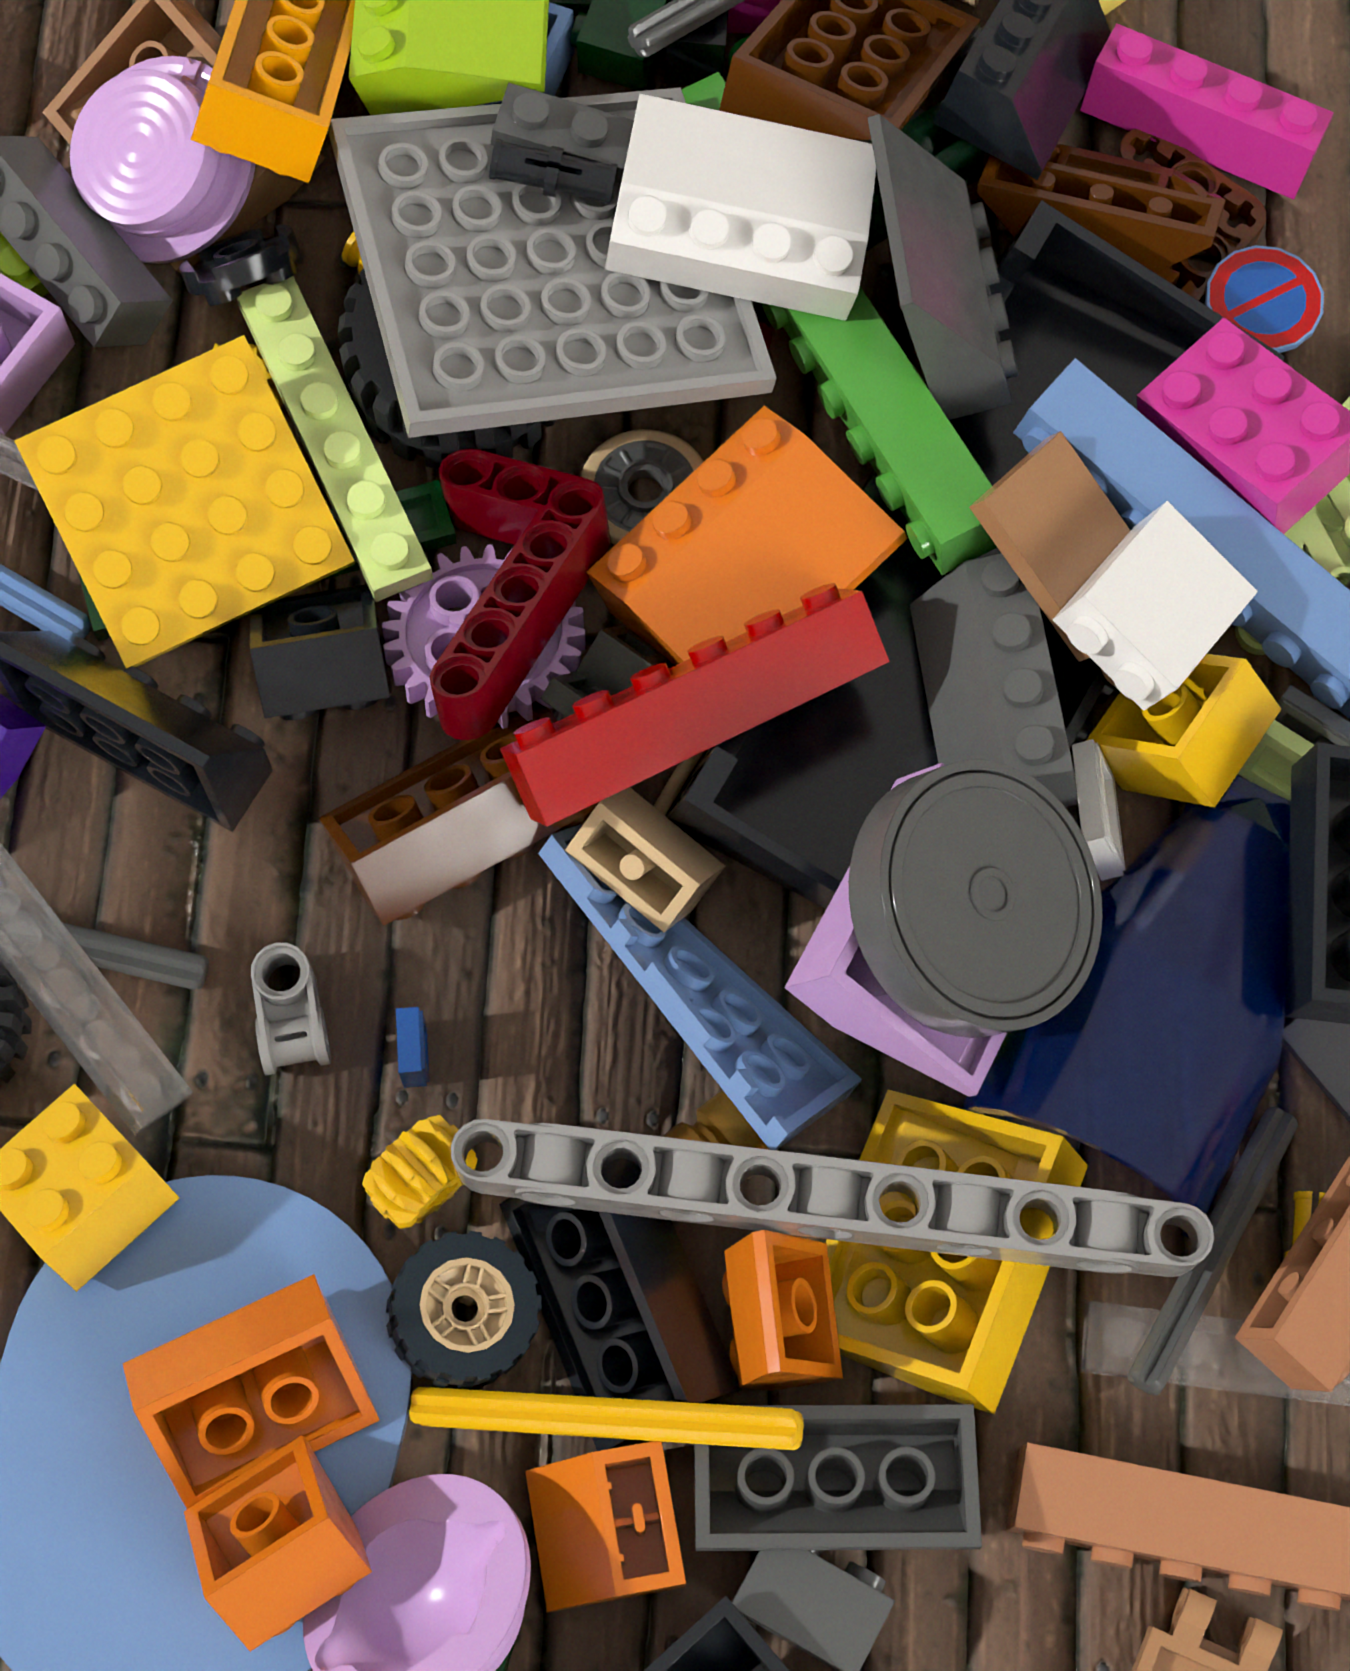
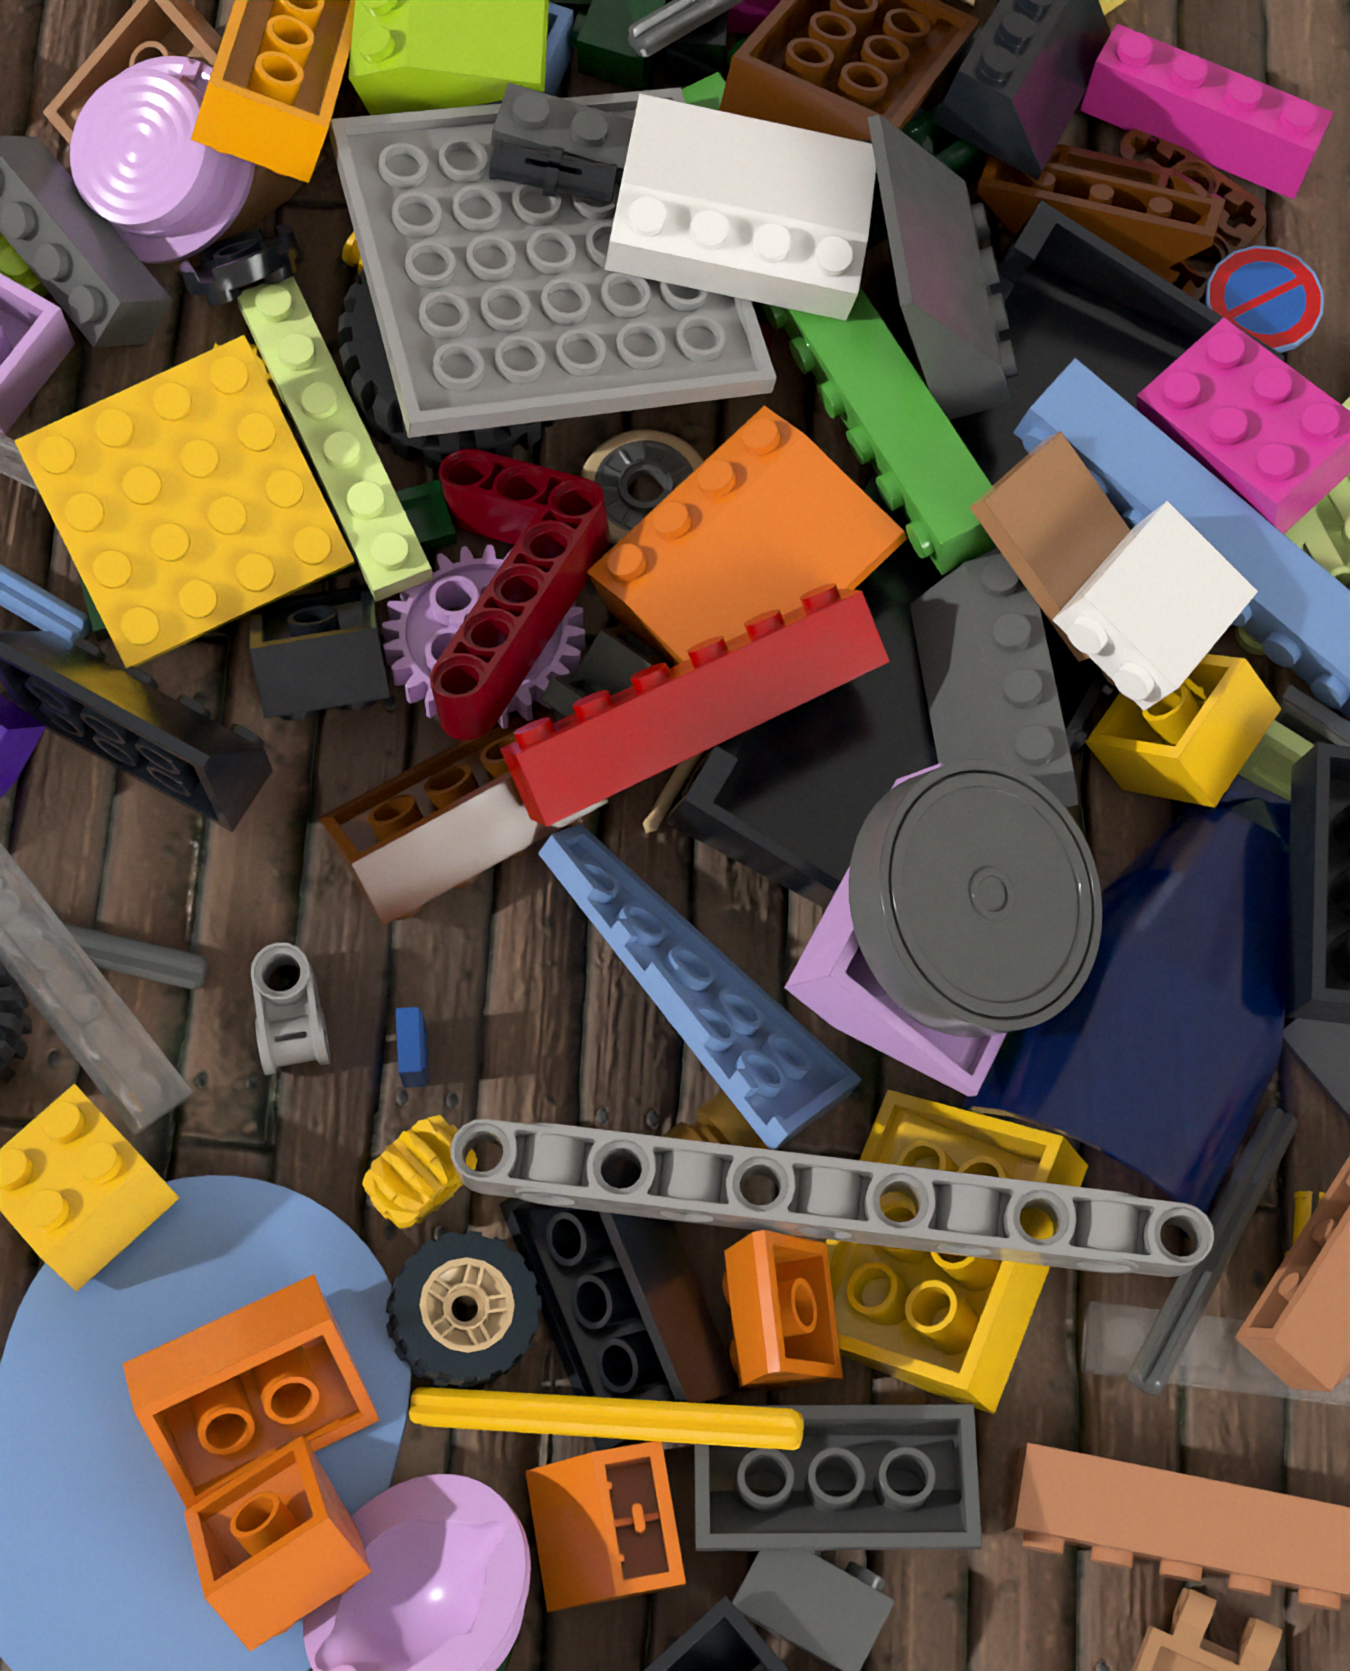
(644, 858): tan brick -> none
(1098, 809): white tile -> none

